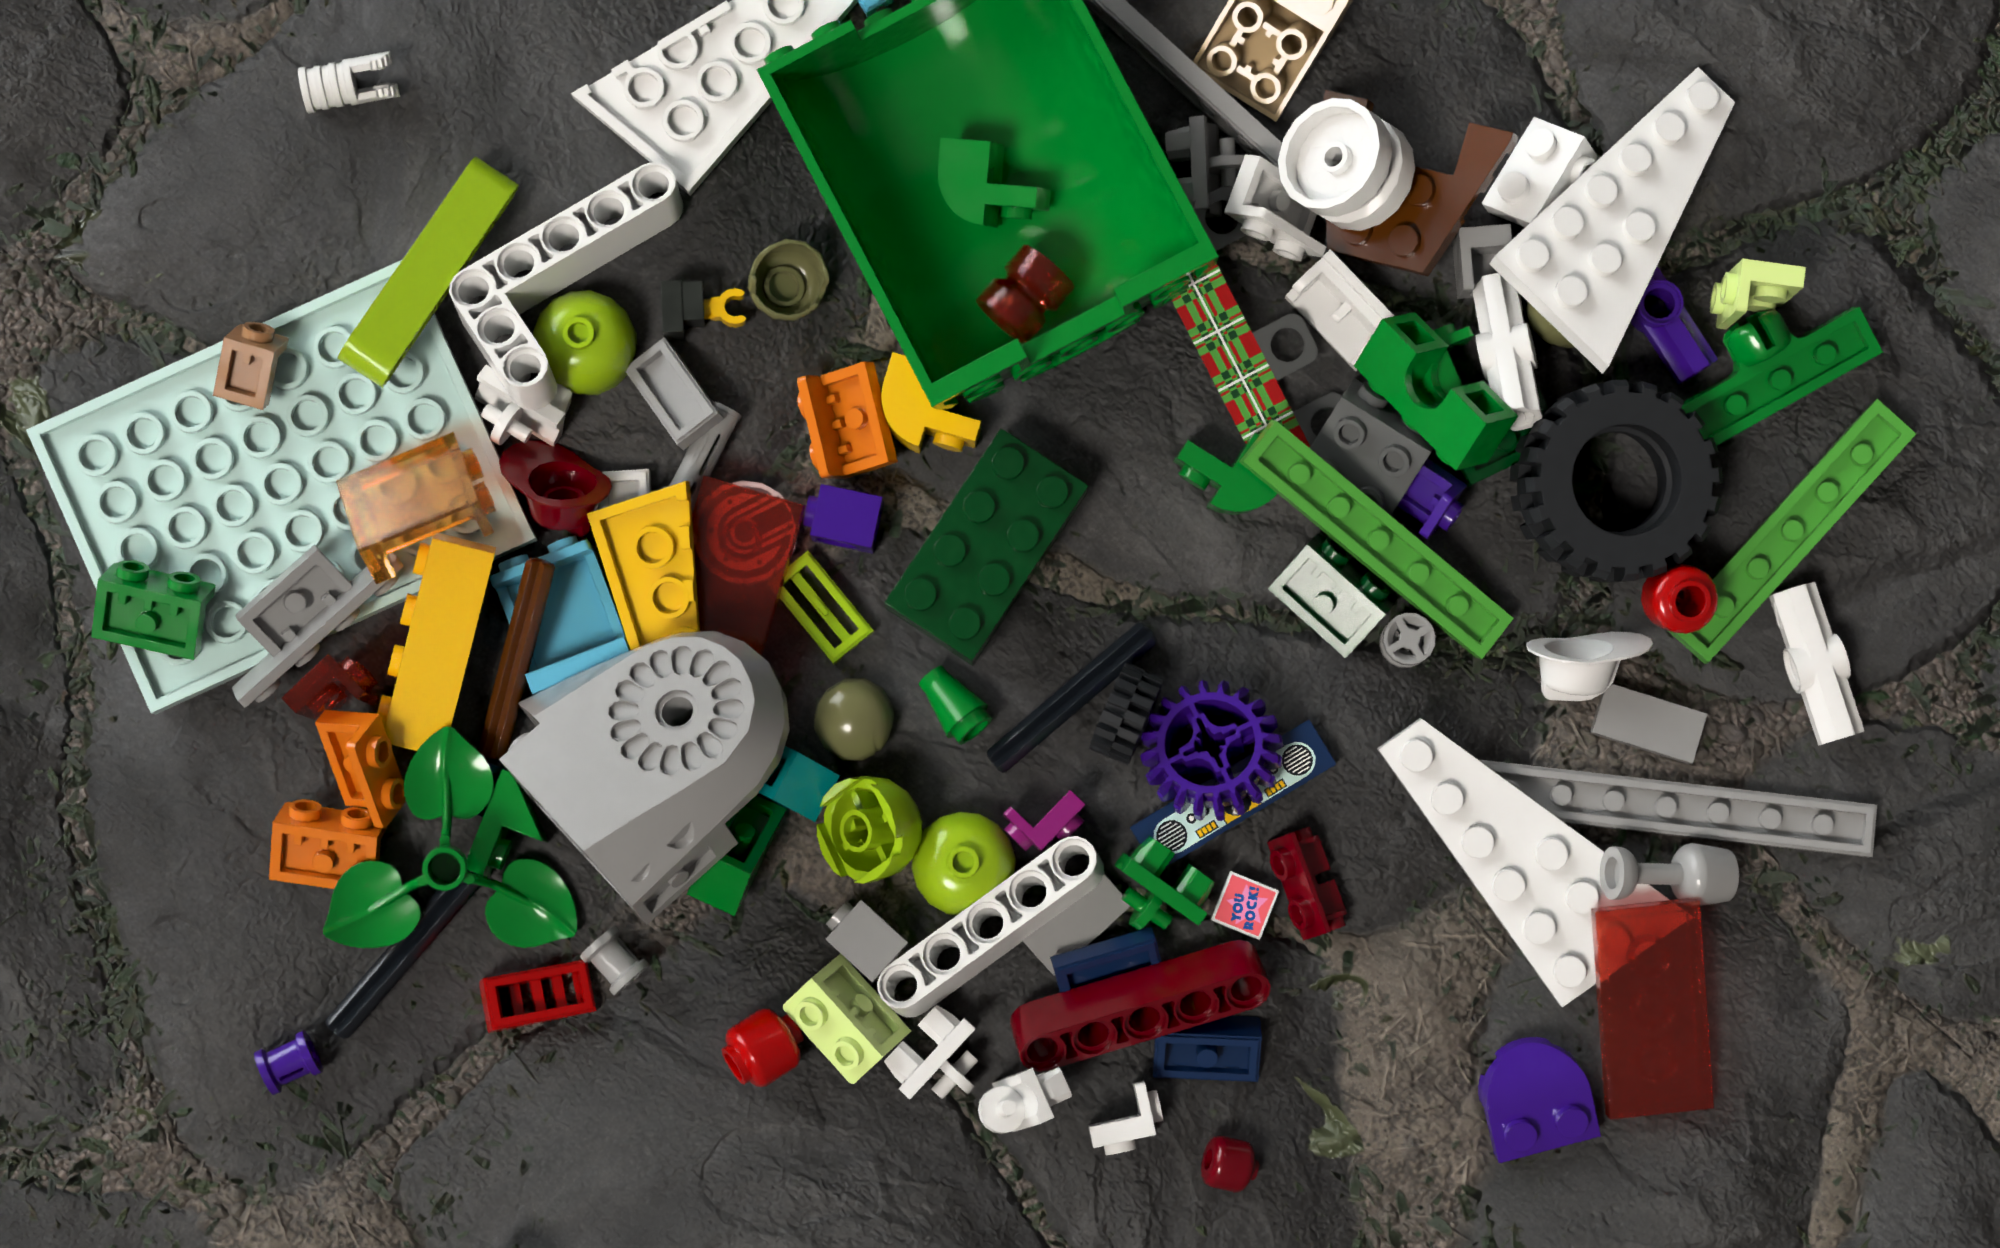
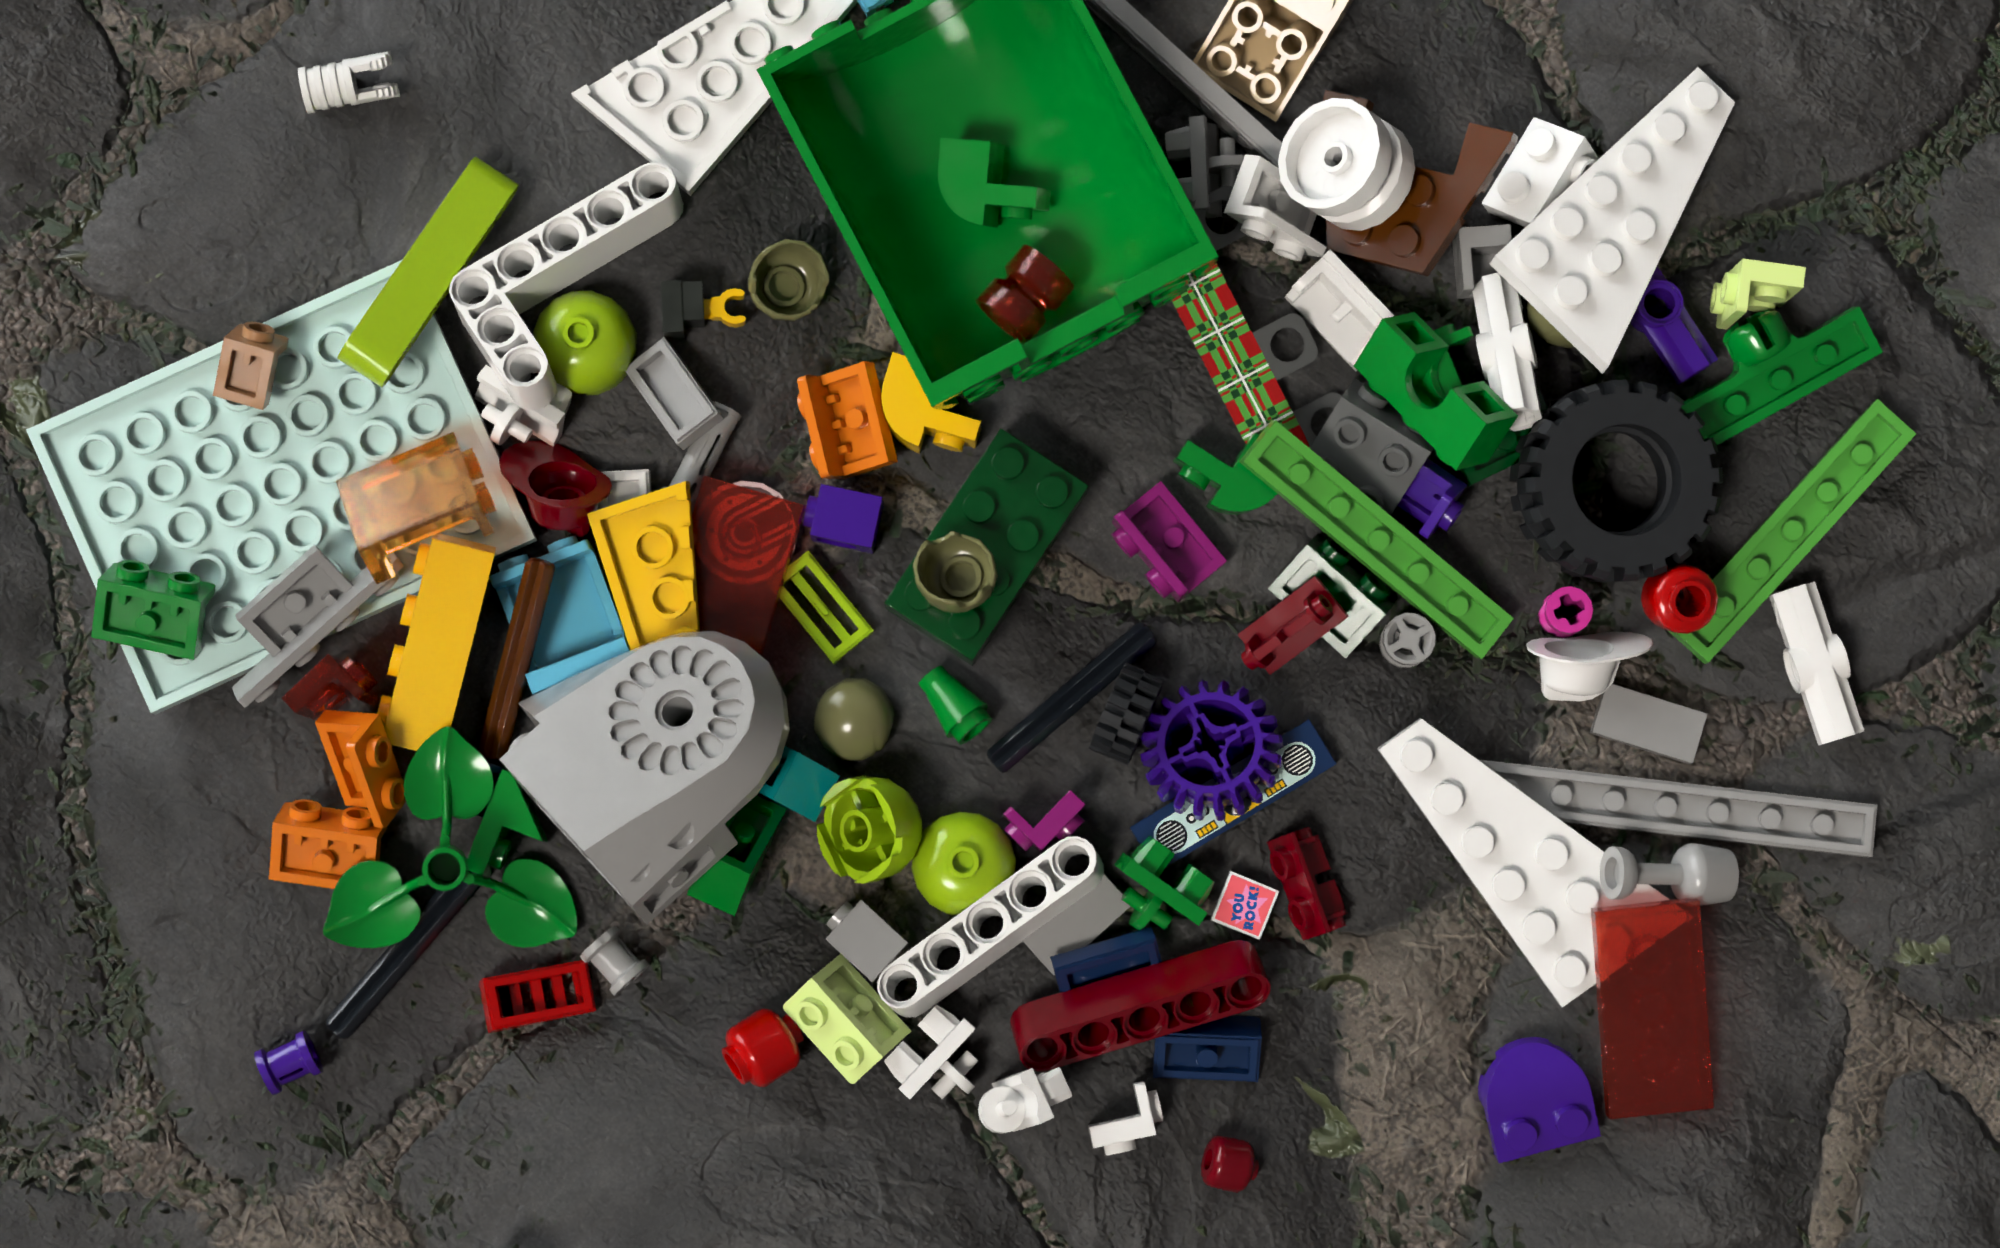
(955, 572): none -> olive hair
(1167, 542): none -> magenta bracket
(1291, 626): none -> dark red hinge
(1569, 596): none -> dark pink bush

